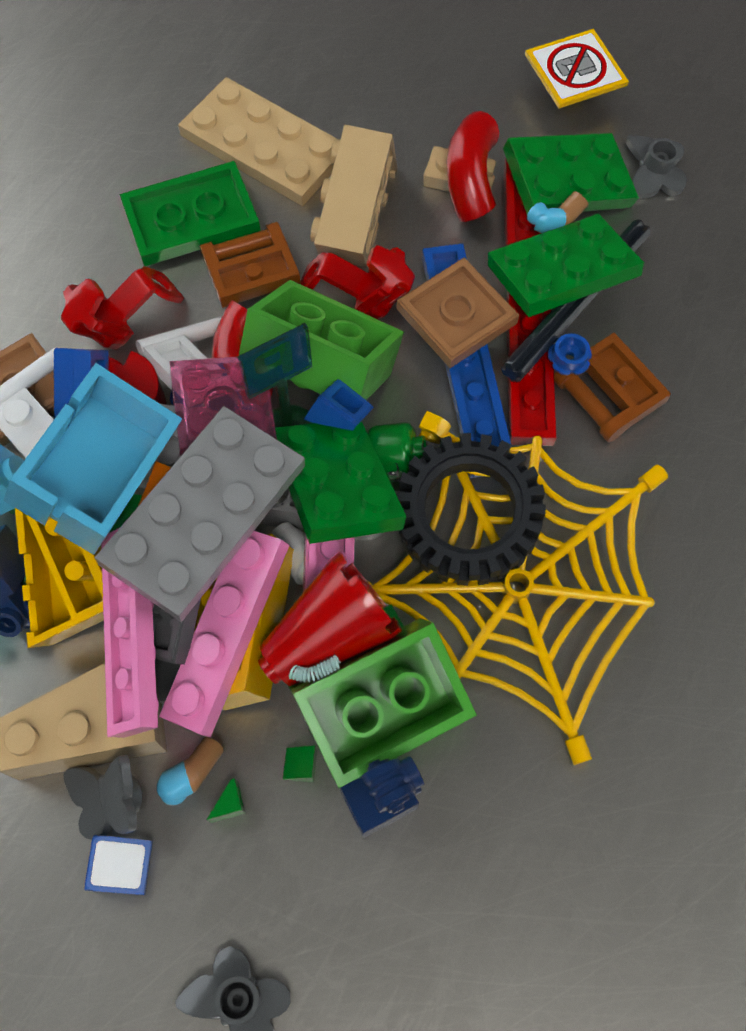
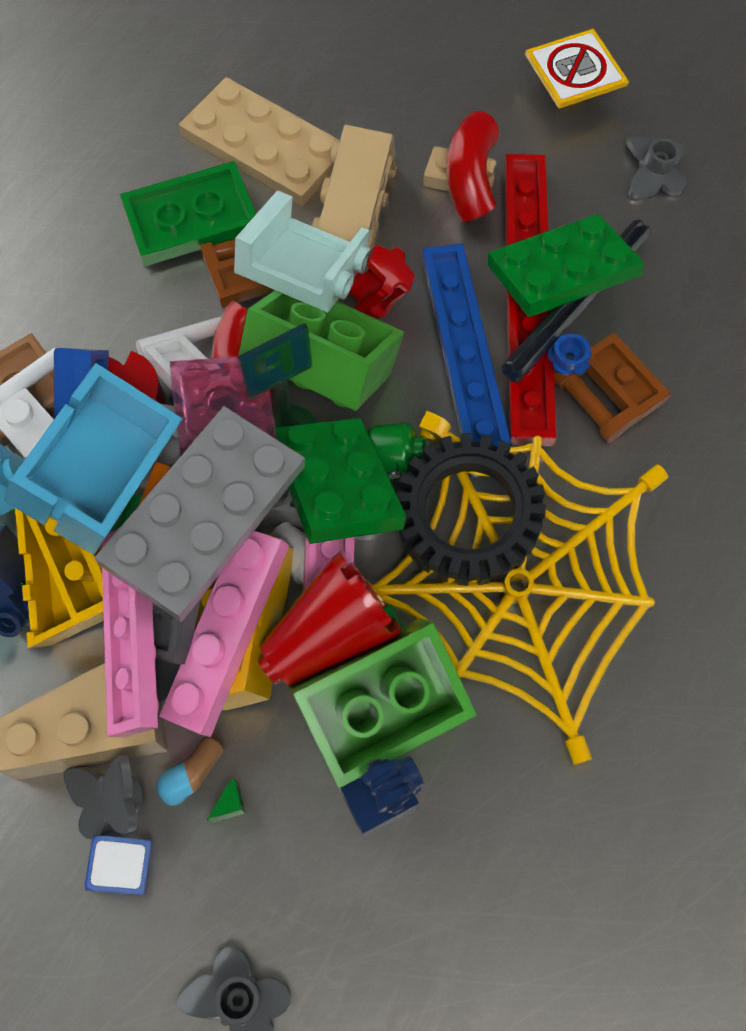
(104, 319): red piece -> none
(297, 256): none -> light aqua panel
(300, 763): green piece -> none
(303, 674): light aqua leg -> none
(339, 407): blue slope -> none
(457, 312): medium nougat plate -> none
(553, 218): medium azure arm -> none
(555, 166): green plate -> none

